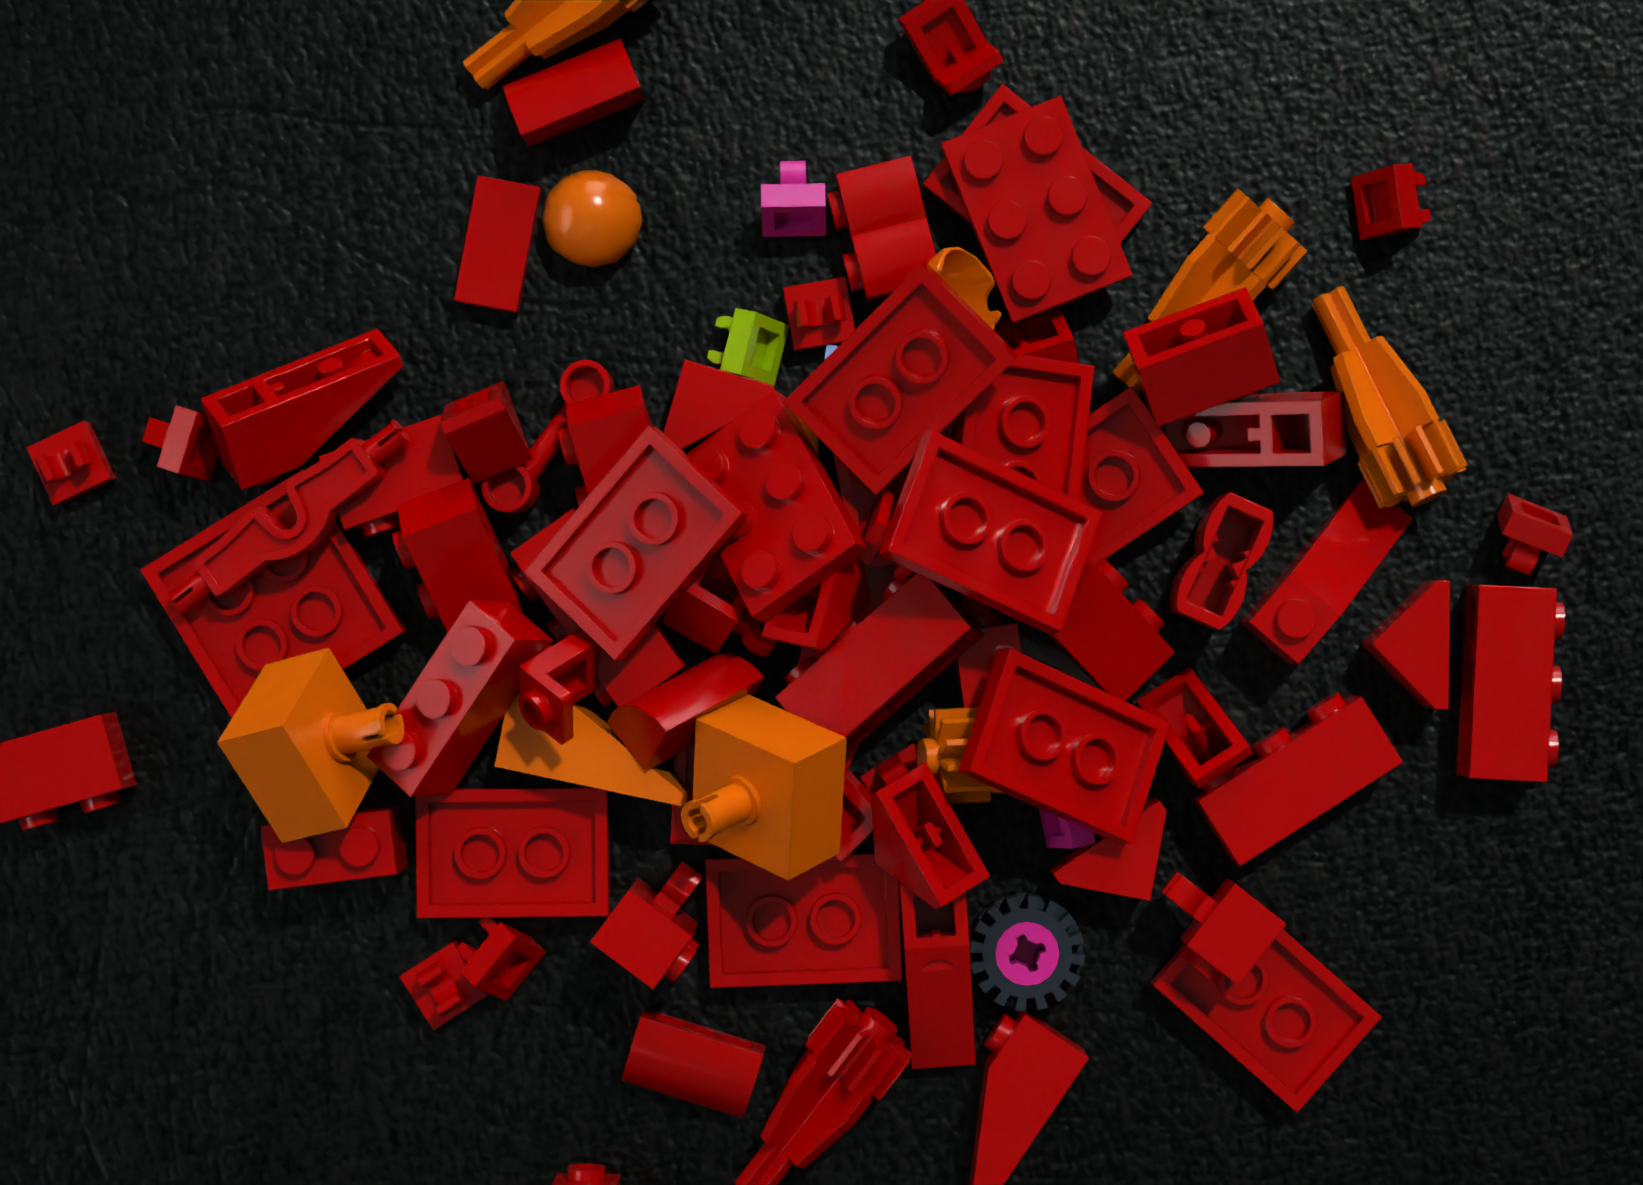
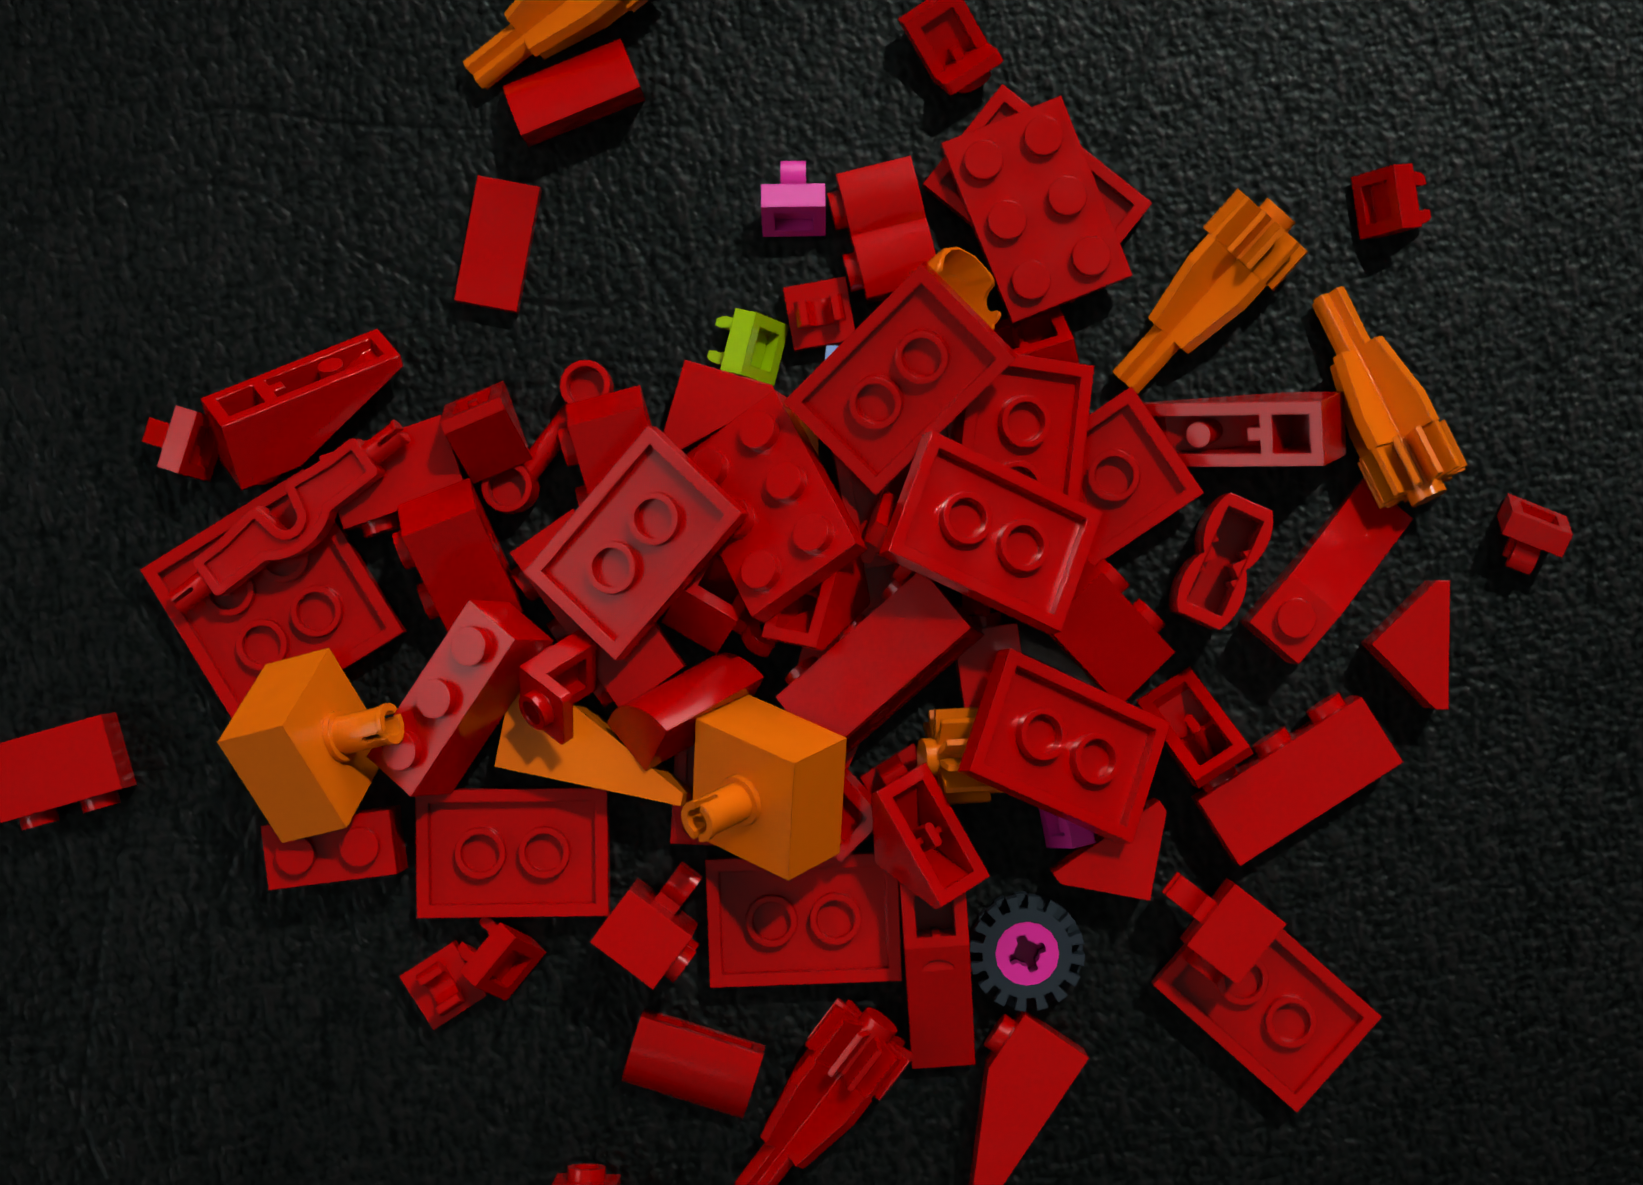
(71, 463): red tile -> none
(591, 218): orange hair -> none
(1202, 357): red brick -> none
(1509, 683): red brick -> none

